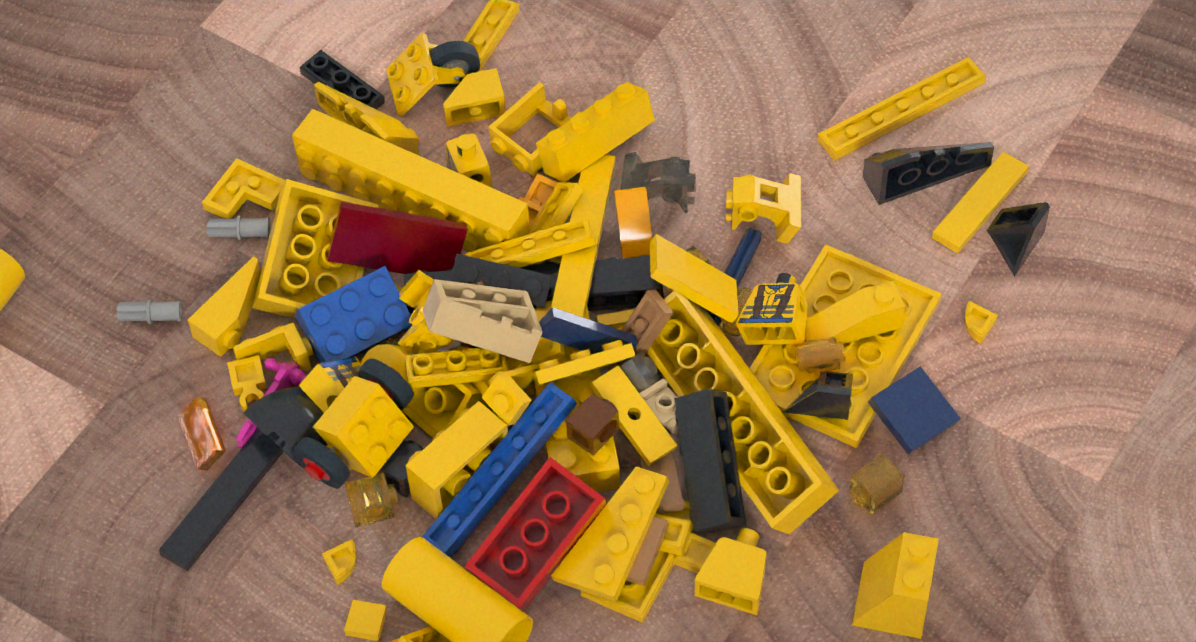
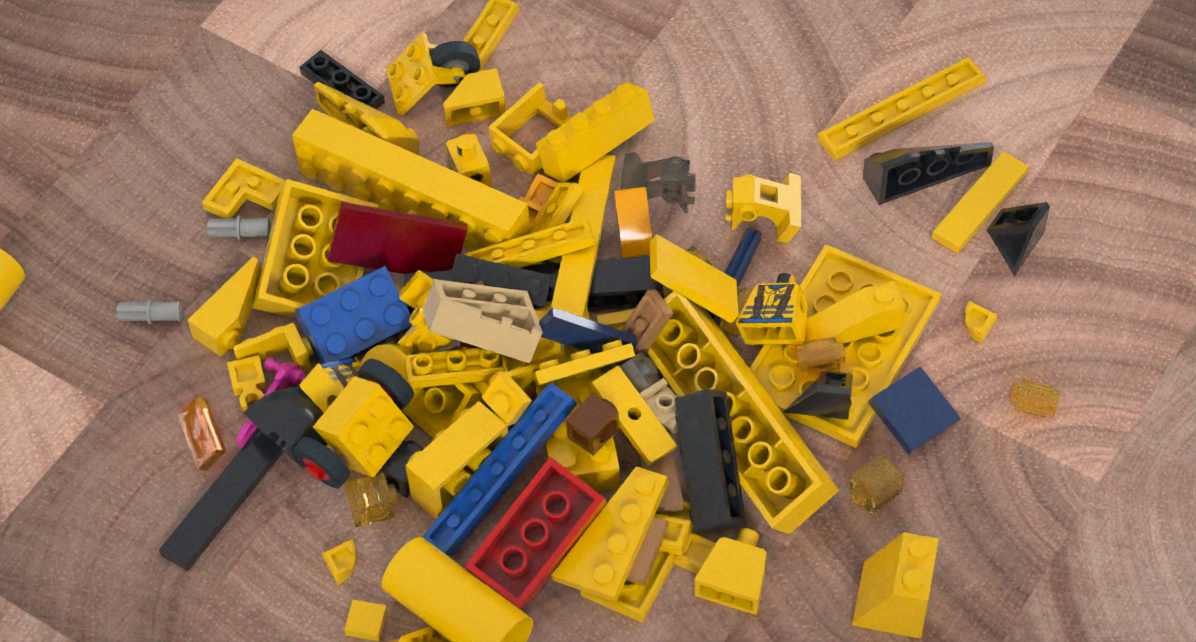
(1034, 398): none -> clear yellow brick

